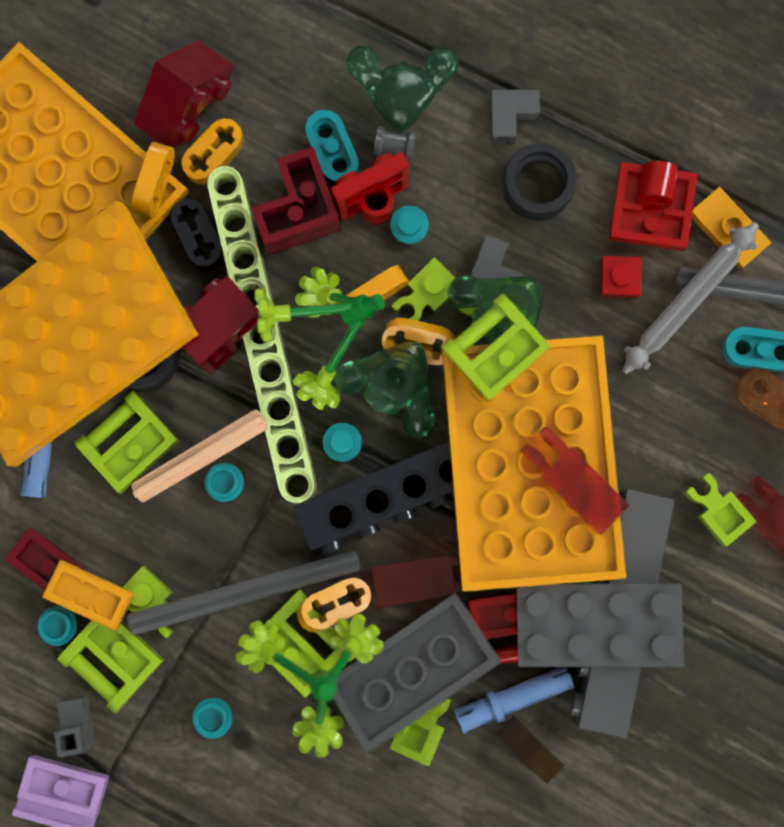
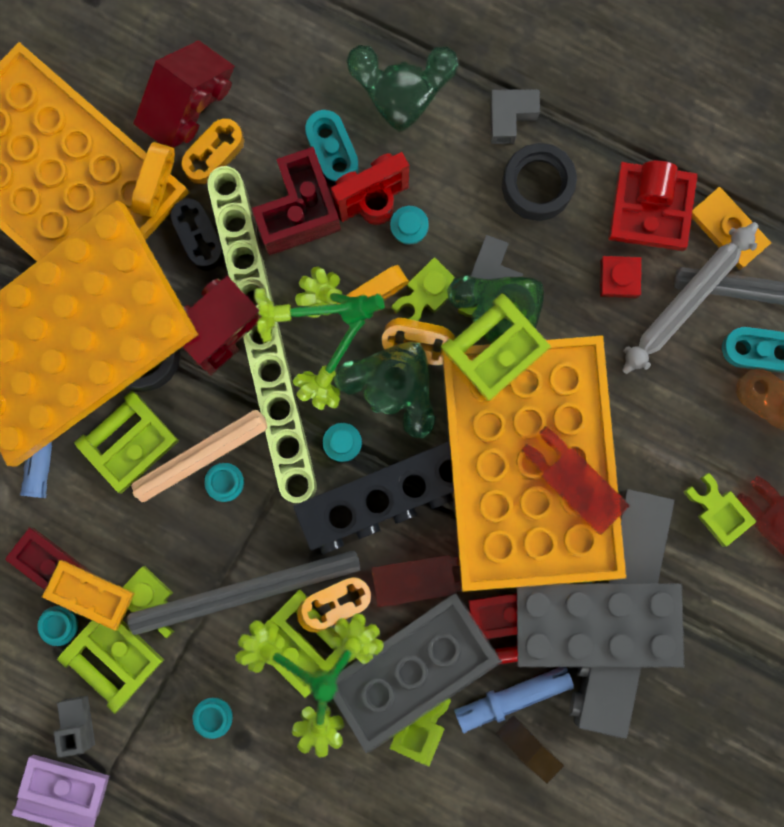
(394, 143): dark grey bush -> none

